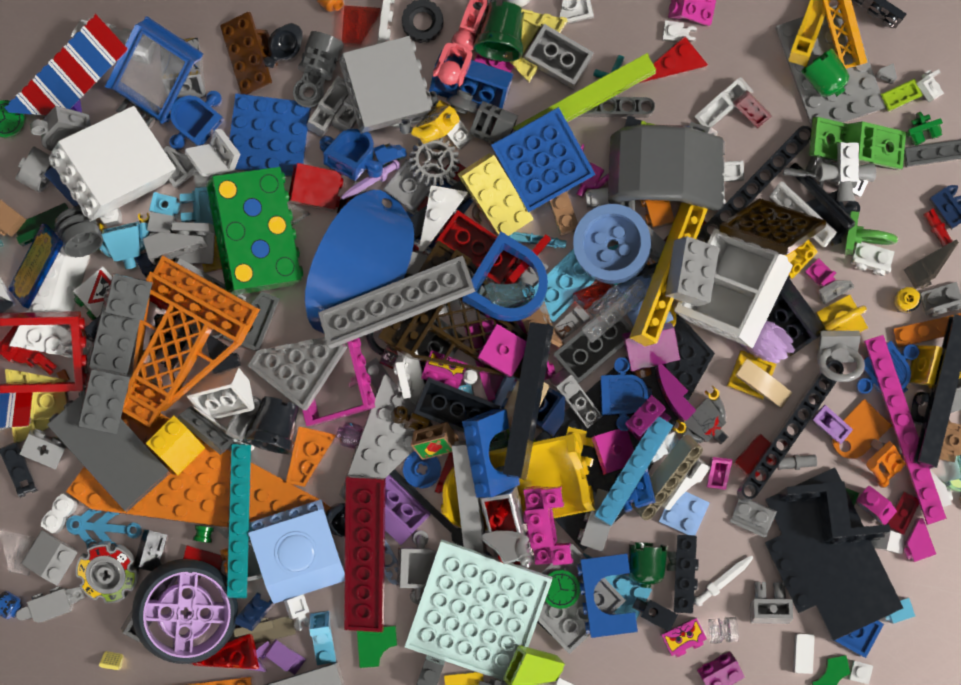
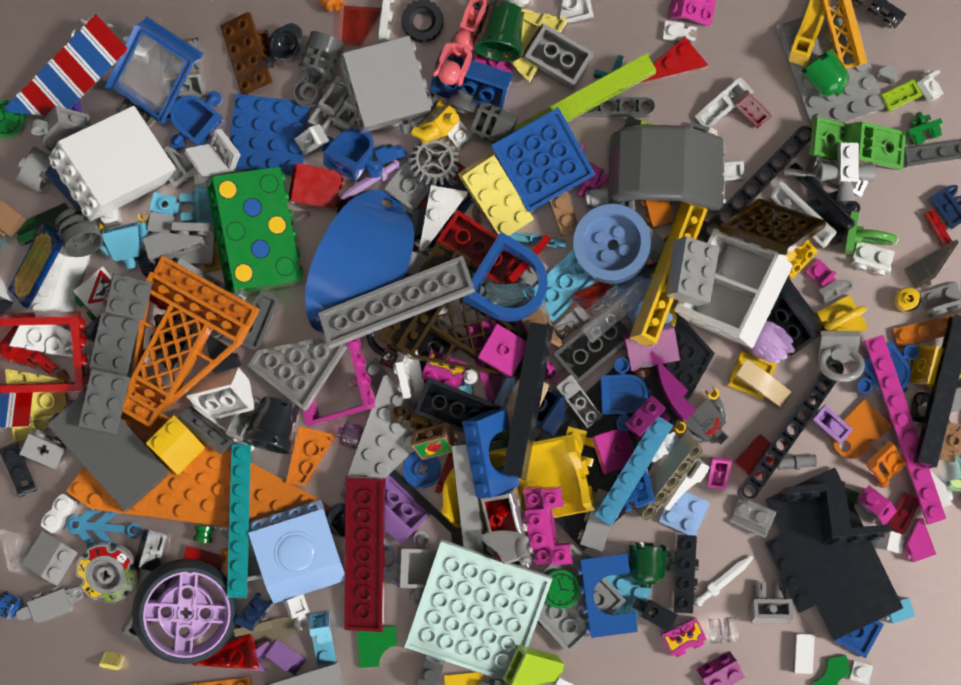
(311, 139): none -> white slope

